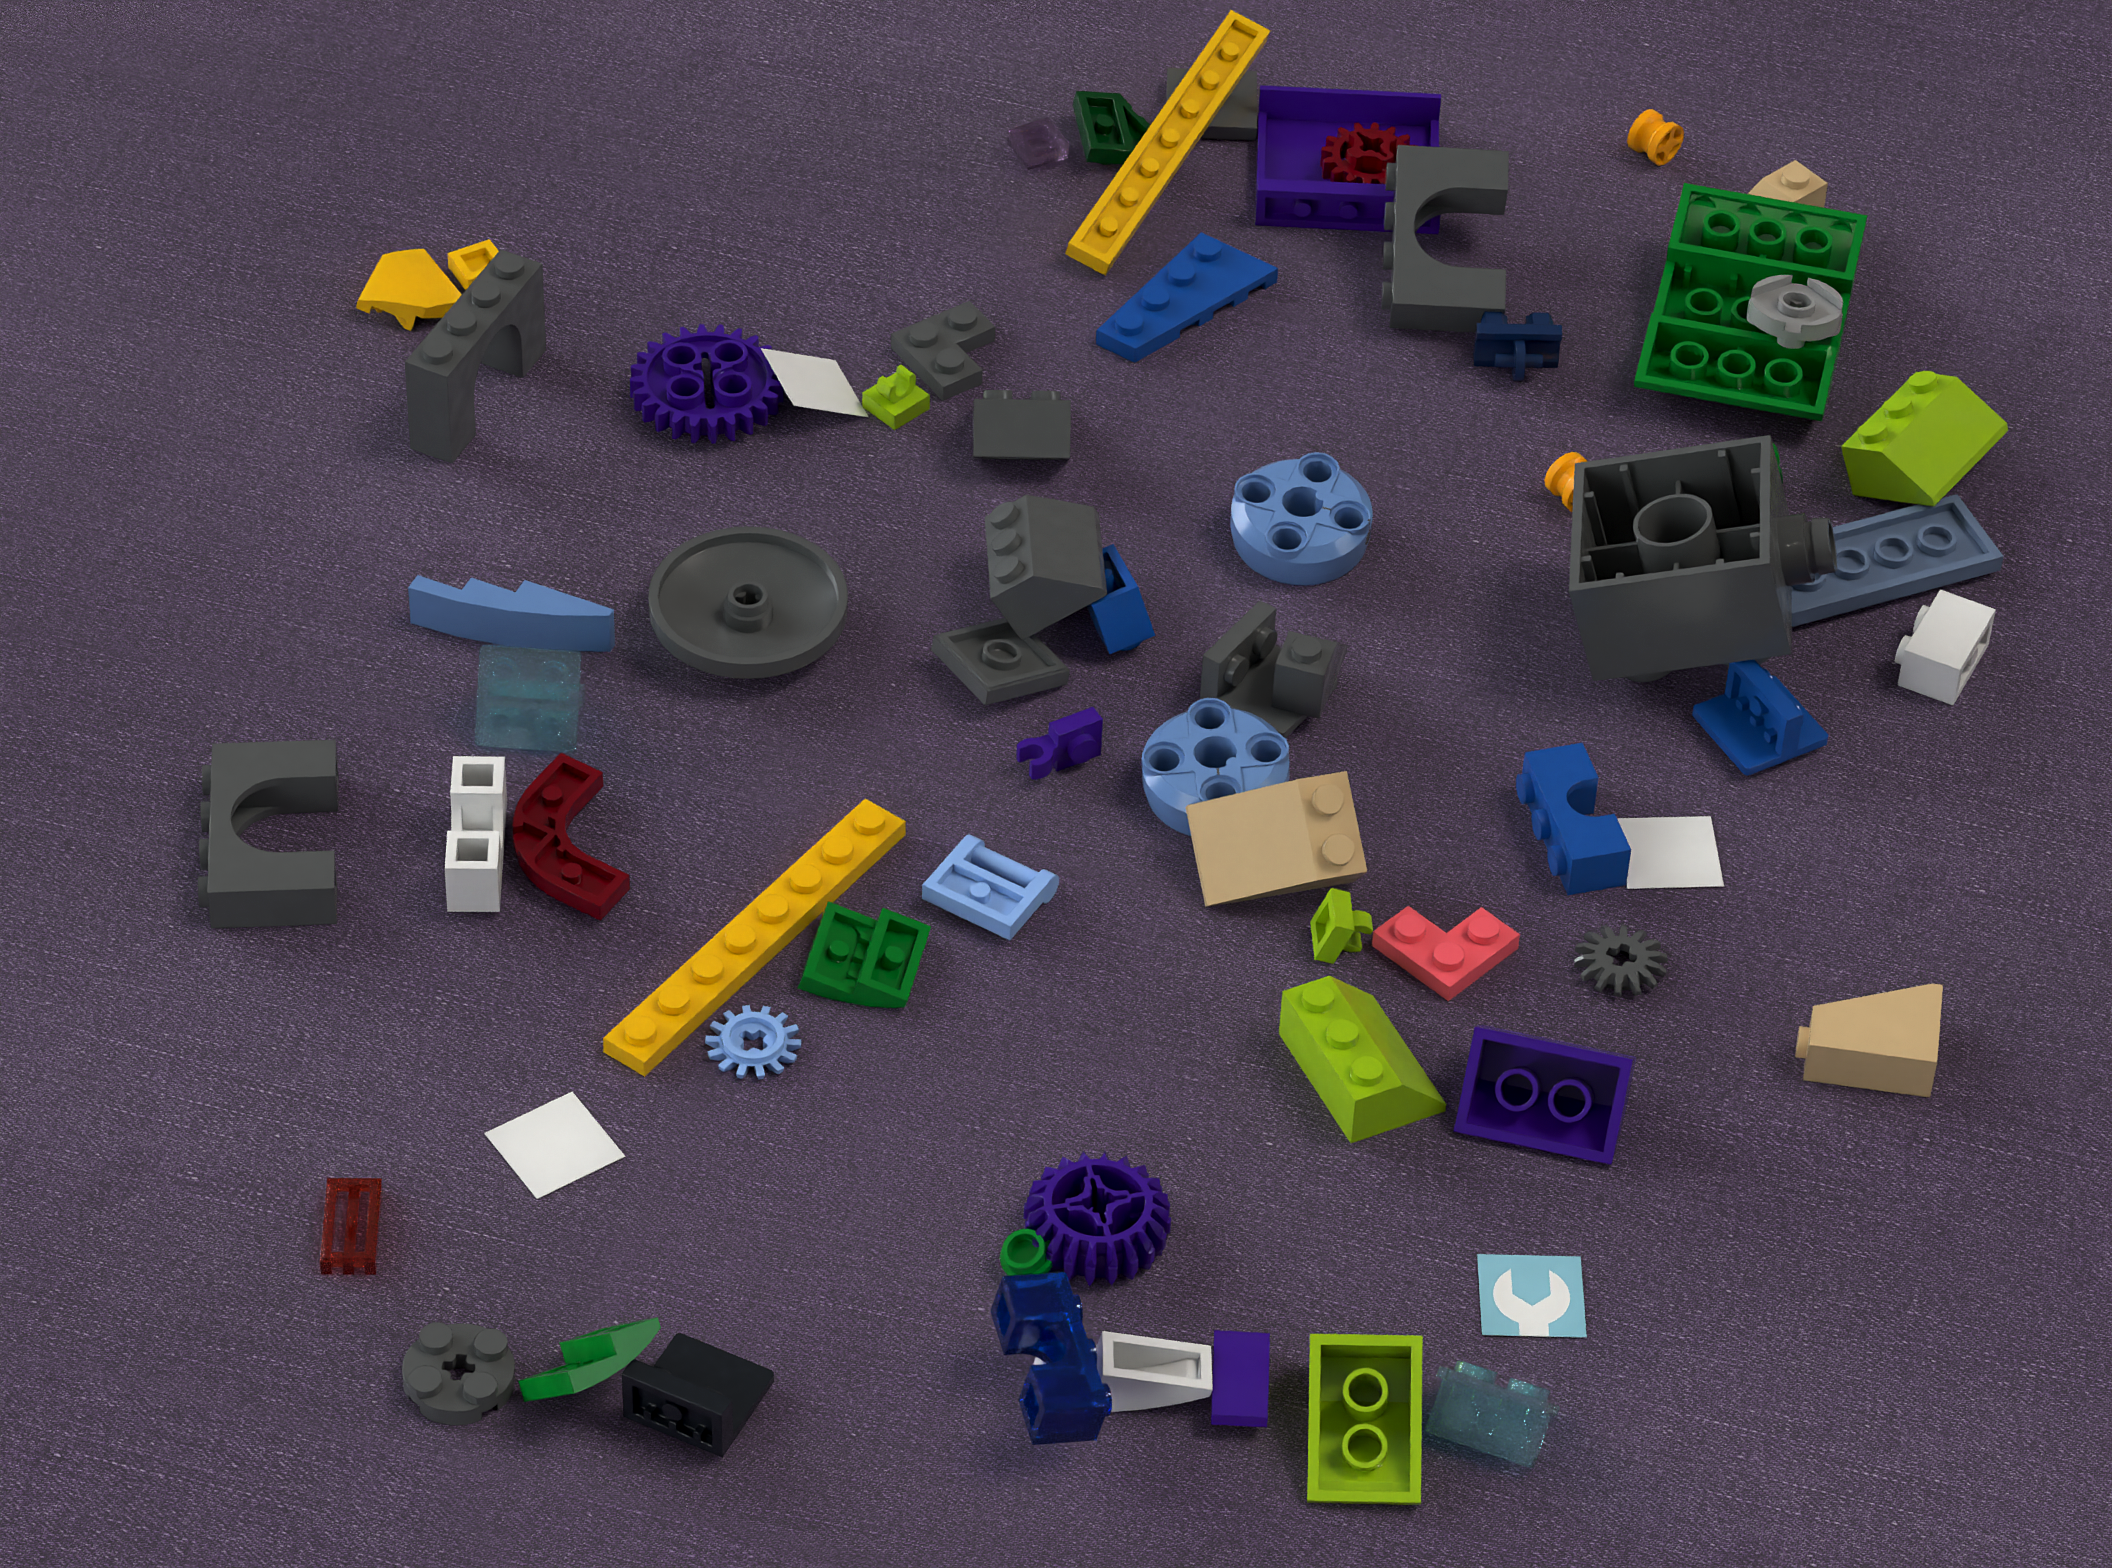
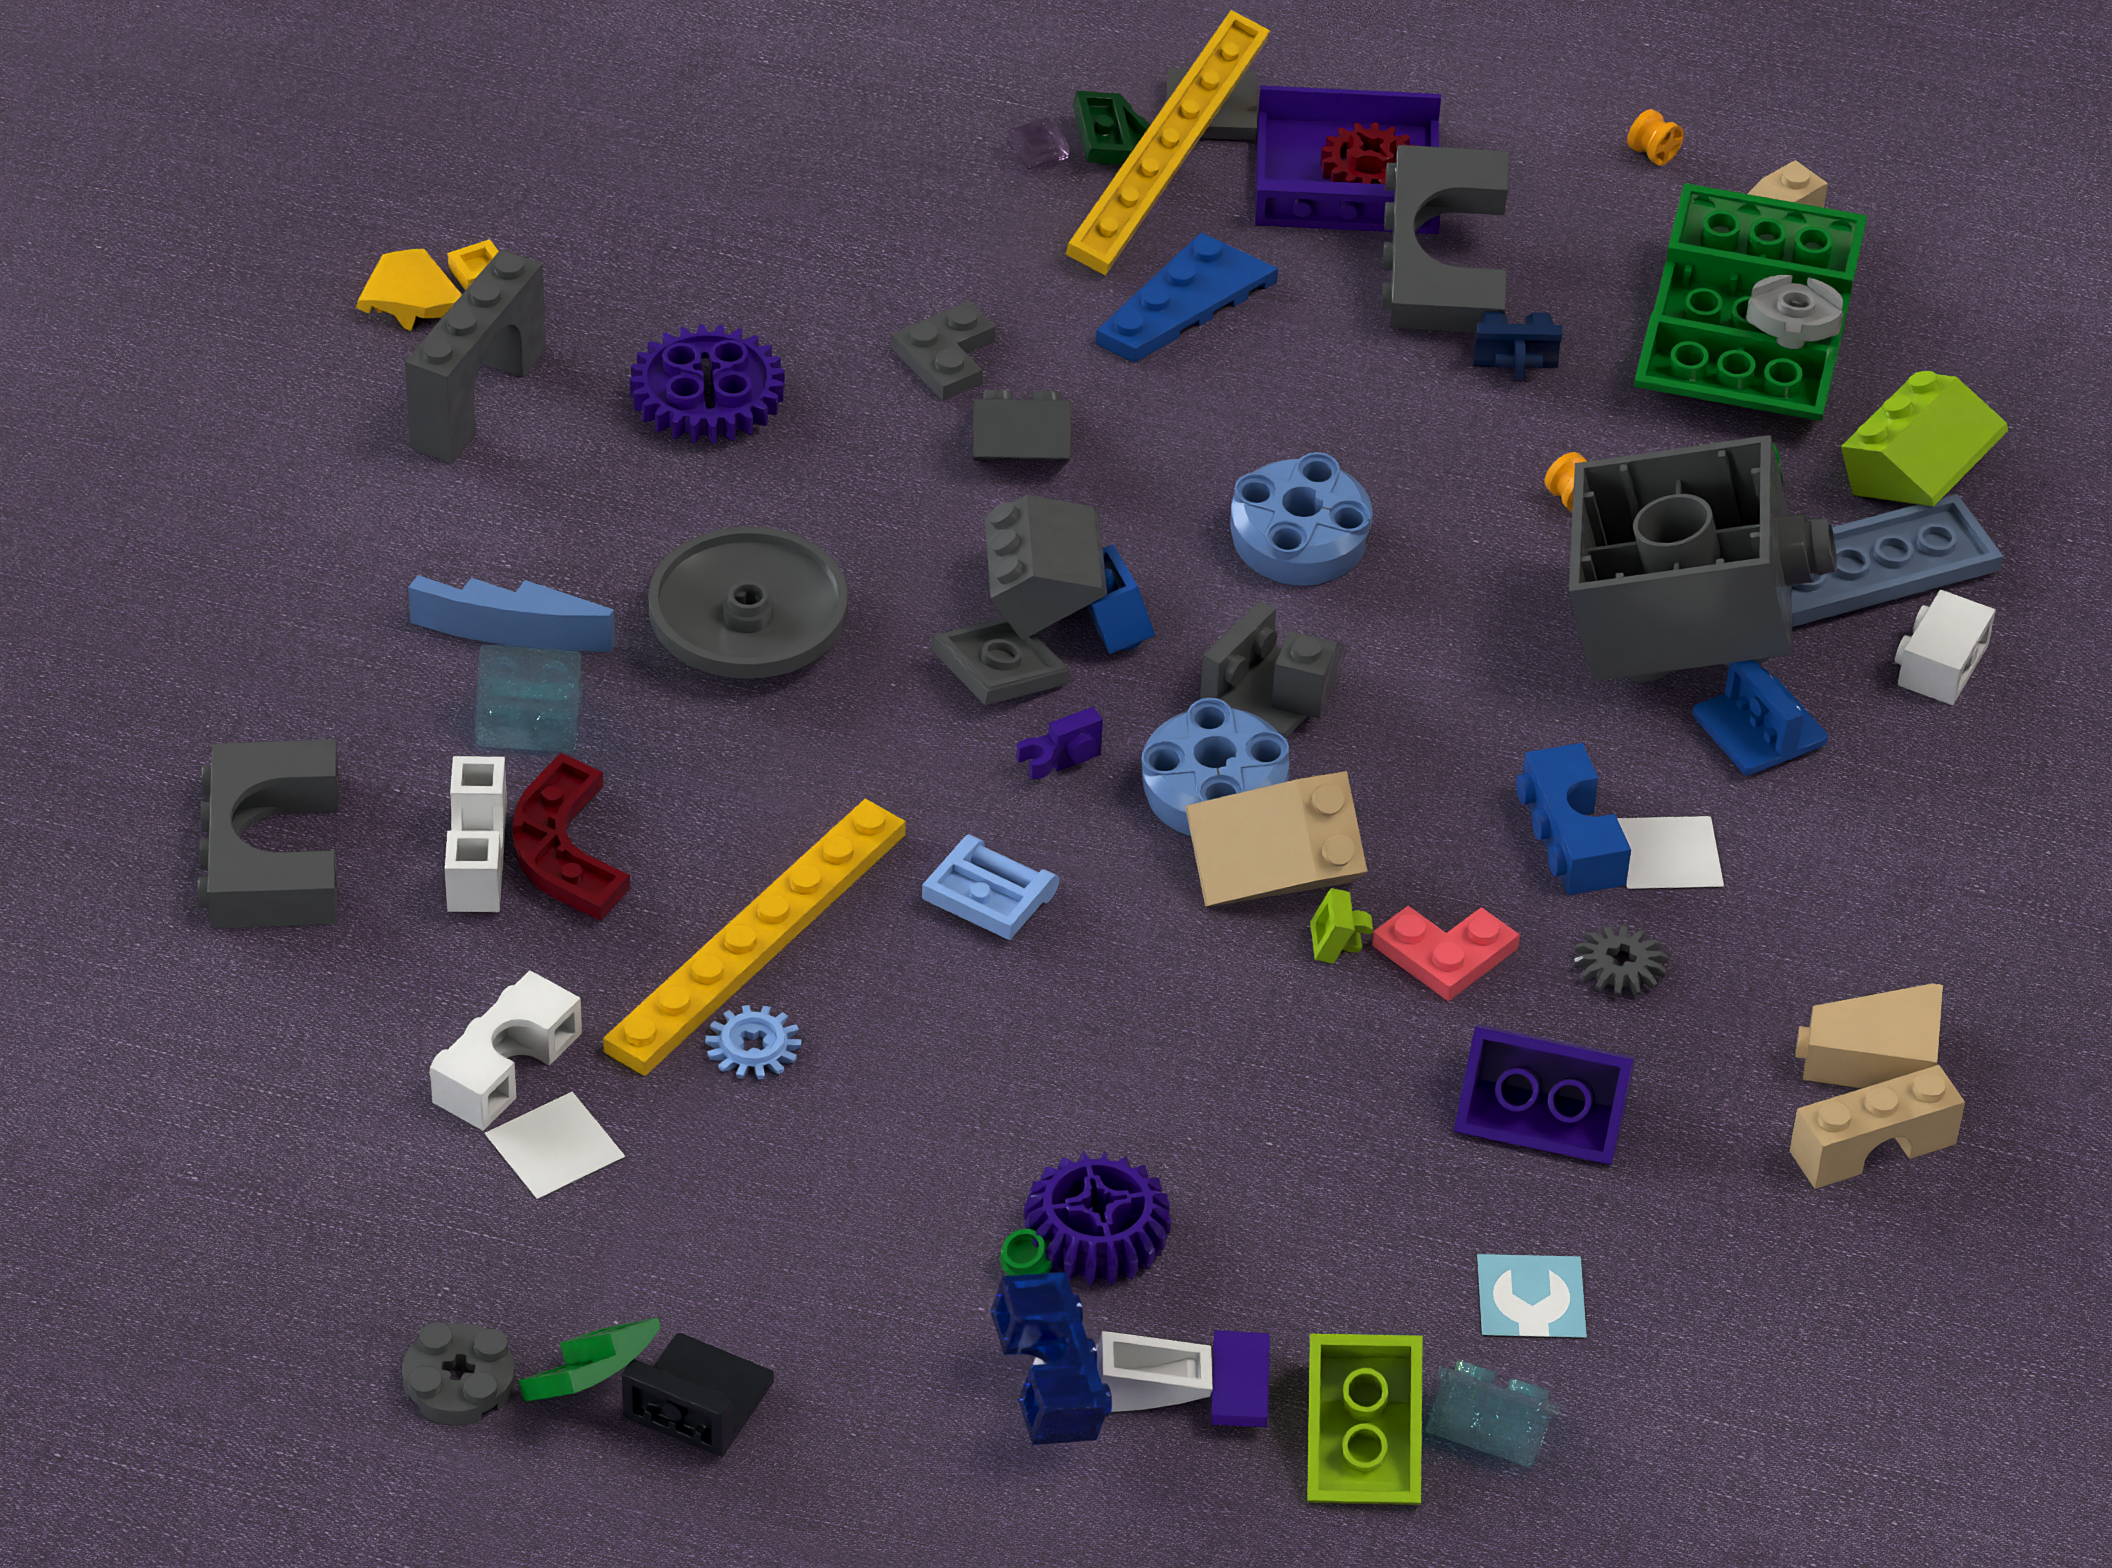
(350, 1258): clear red tile -> none
(528, 1019): none -> white arch
(814, 382): white sticker -> none
(864, 957): green slope -> none
(896, 398): lime tile -> none
(1355, 1058): lime slope -> none
(1840, 1132): none -> tan arch

